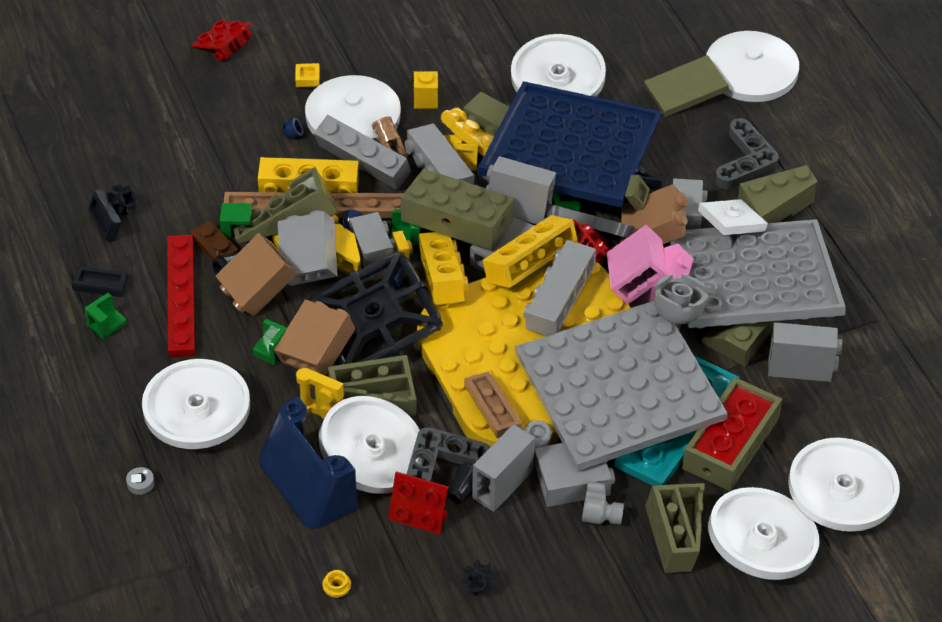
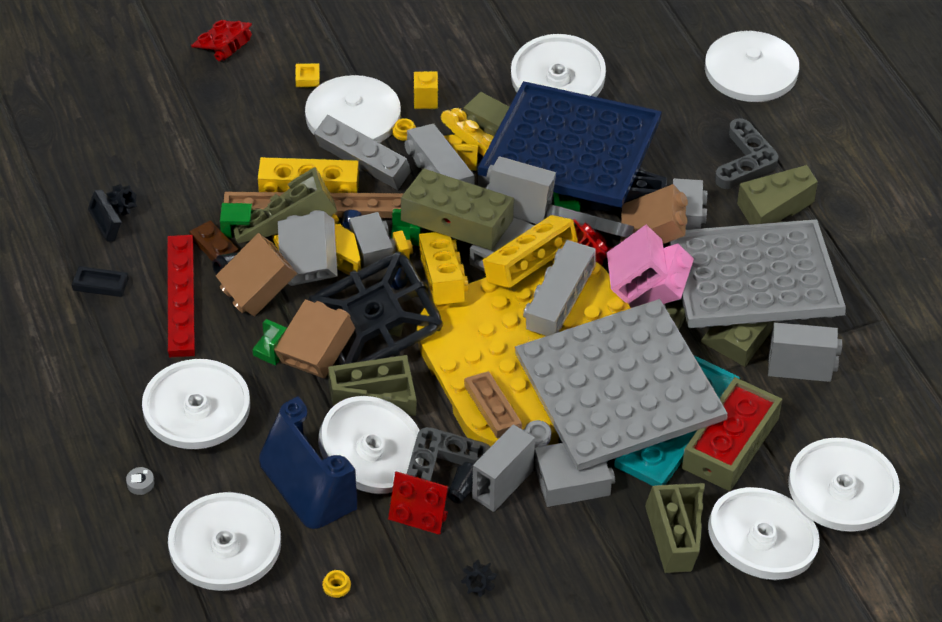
(103, 317): green panel -> none
(224, 541): none -> white dish
(292, 128): dark blue hinge -> none
(327, 391): yellow plate -> none
(388, 135): medium nougat hinge -> none
(401, 127): none -> yellow plate
(596, 508): light grey piece -> none
(637, 192): olive tile -> none
(680, 298): light grey cylinder -> none
(686, 85): olive tile -> none
(732, 217): white plate -> none

